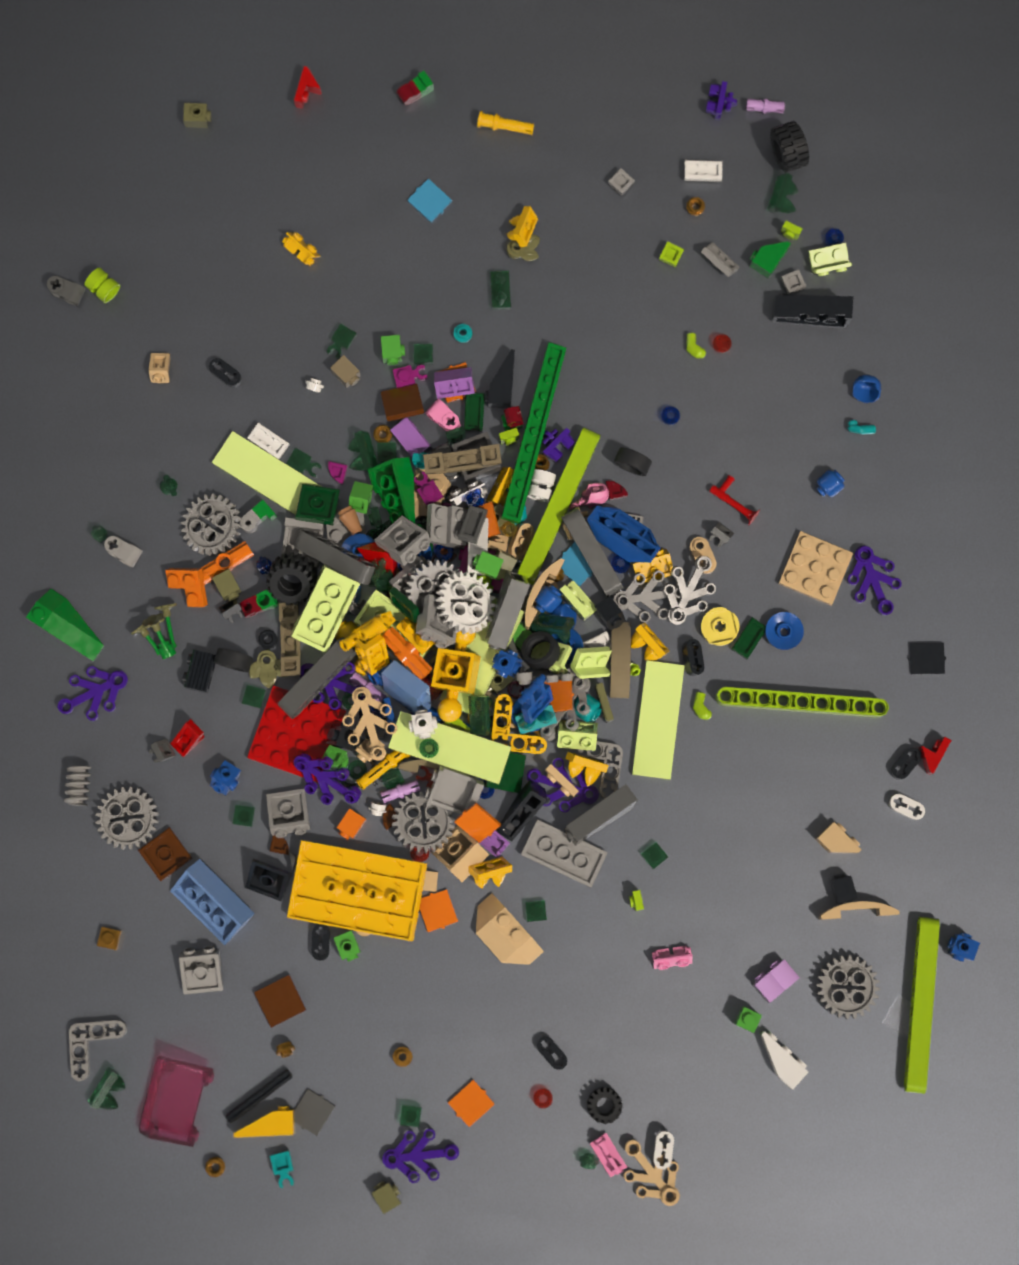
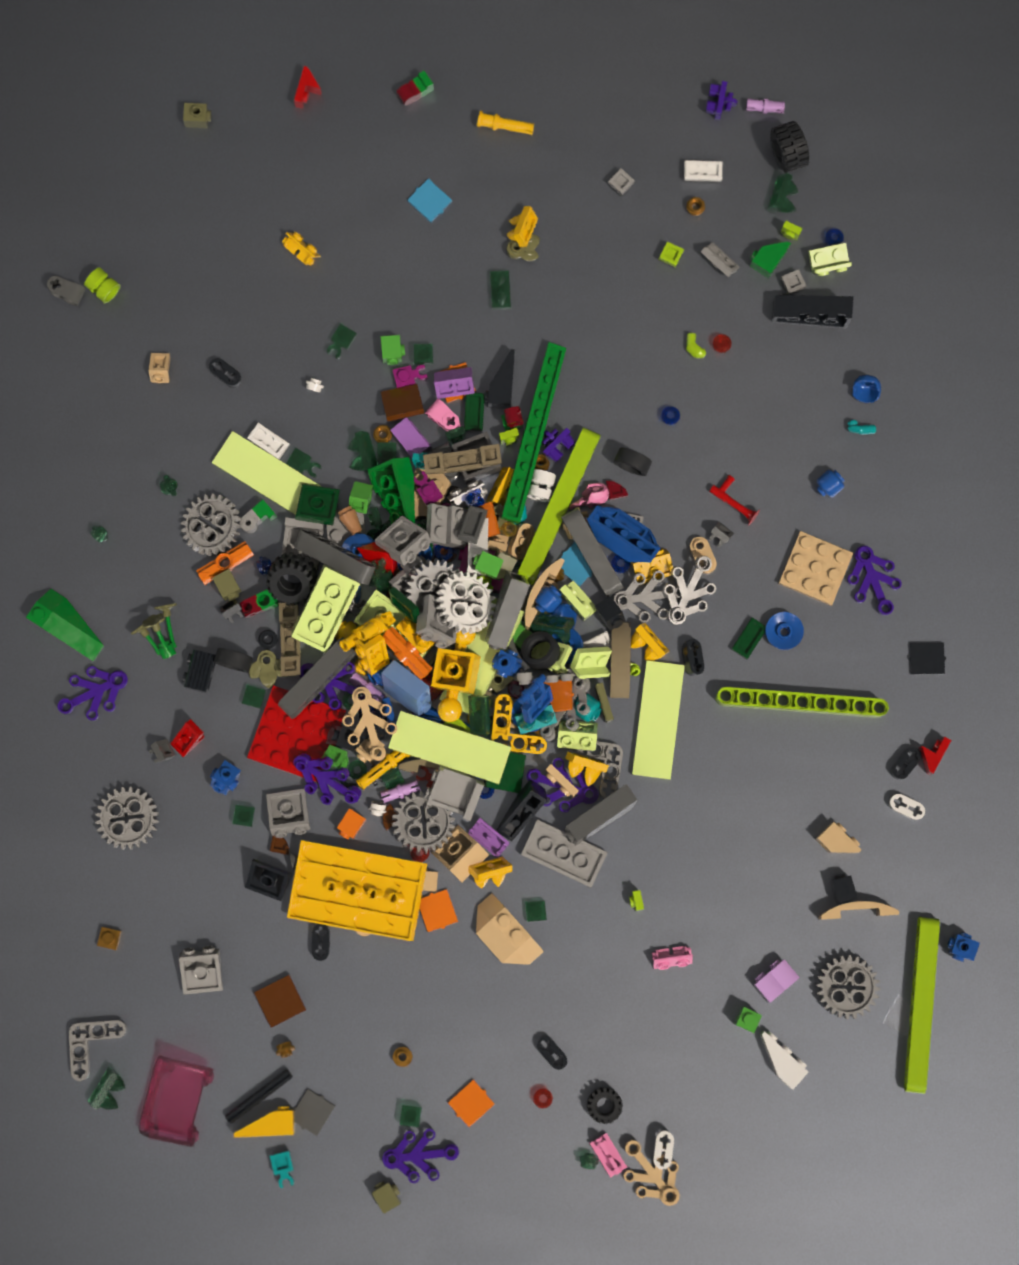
(77, 785): light grey piece -> none
(125, 552): light grey piece -> none
(165, 854): reddish brown tile -> none
(192, 581): orange plate -> none
(208, 1167): pearl gold plate -> none
(212, 901): medium blue slope -> none
(337, 471): magenta tile -> none
(345, 372): dark tan brick -> none
(347, 946): bright green brick -> none
(422, 748): clear green plate -> none
(425, 731): white brick -> none
(463, 339): teal plate -> none
(477, 822): orange piece -> none
(654, 855): clear green plate -> none
(699, 707): lime arm -> none
(713, 635): light yellow plate -> none

